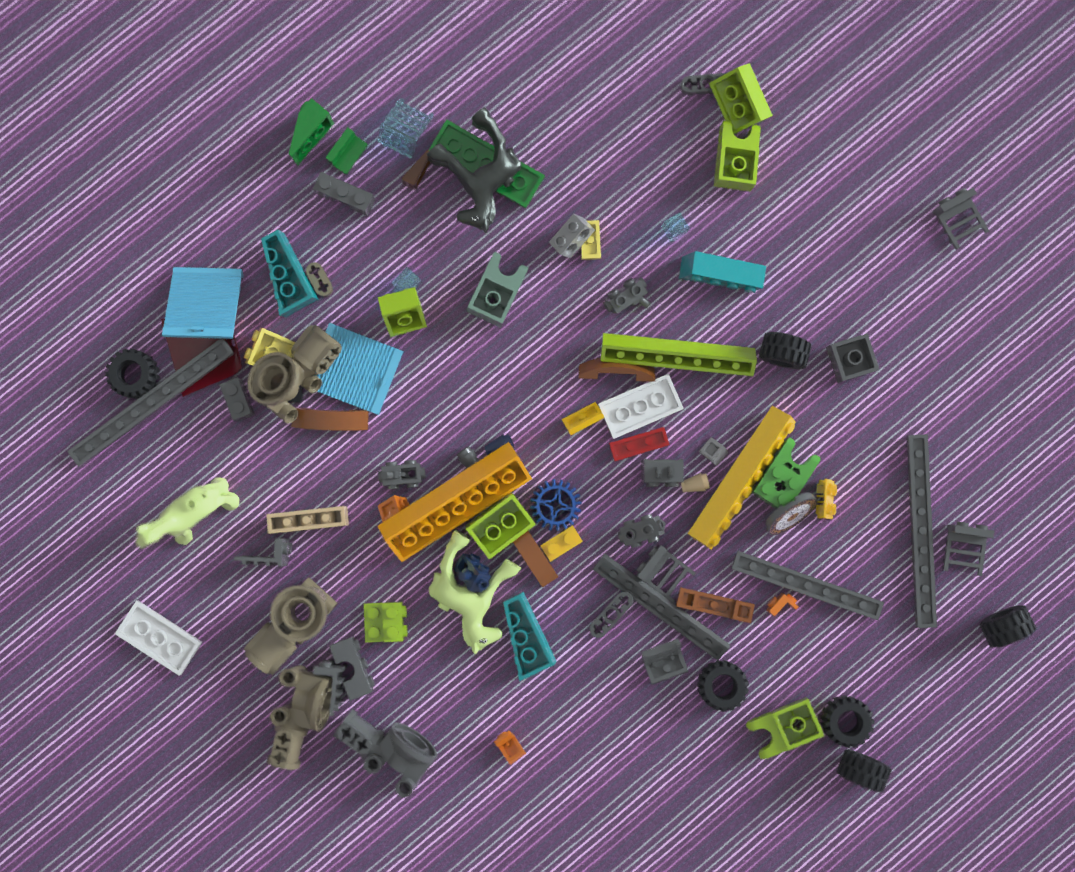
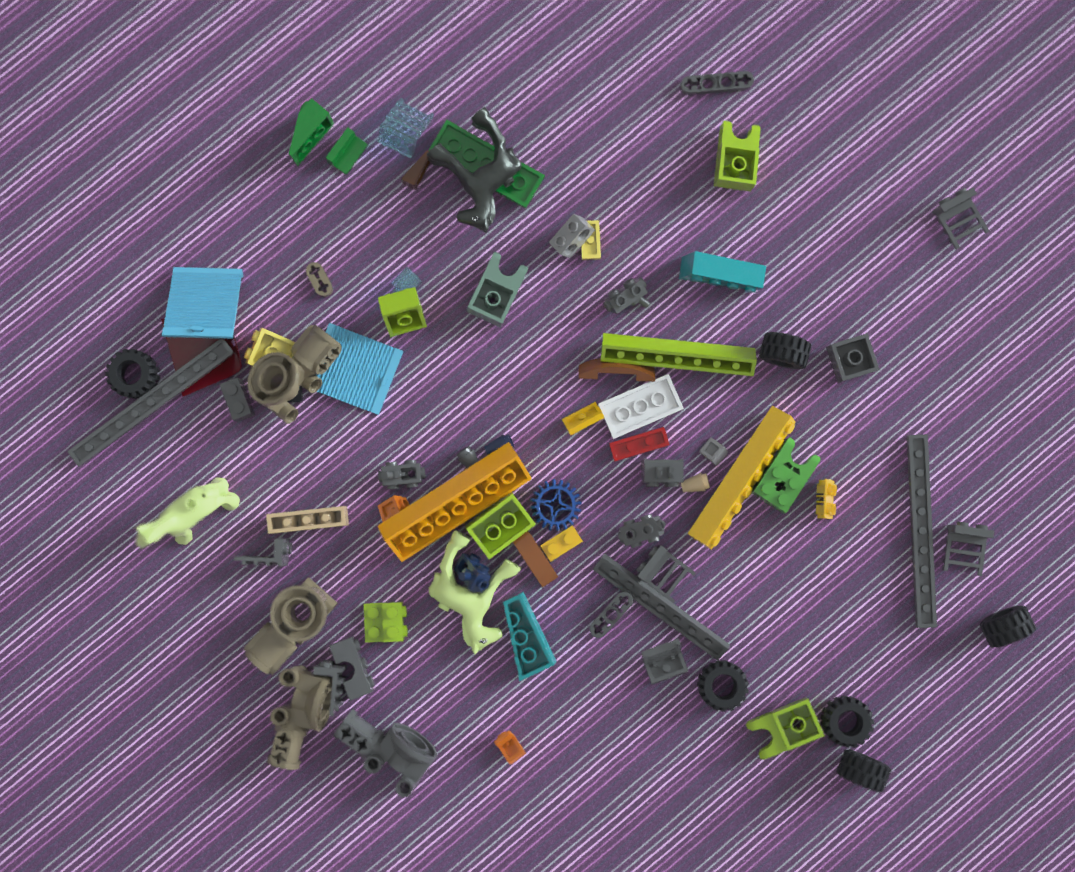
(158, 638): white plate -> none
(289, 280): teal wedge -> none
(331, 419): dark orange slope -> none
(338, 190): dark grey arch -> none
(675, 227): clear light blue brick -> none
(715, 605): dark orange slope -> none
(740, 98): lime slope -> none
(778, 603): orange bracket -> none
(791, 514): tile -> none
(807, 585): dark grey plate -> none

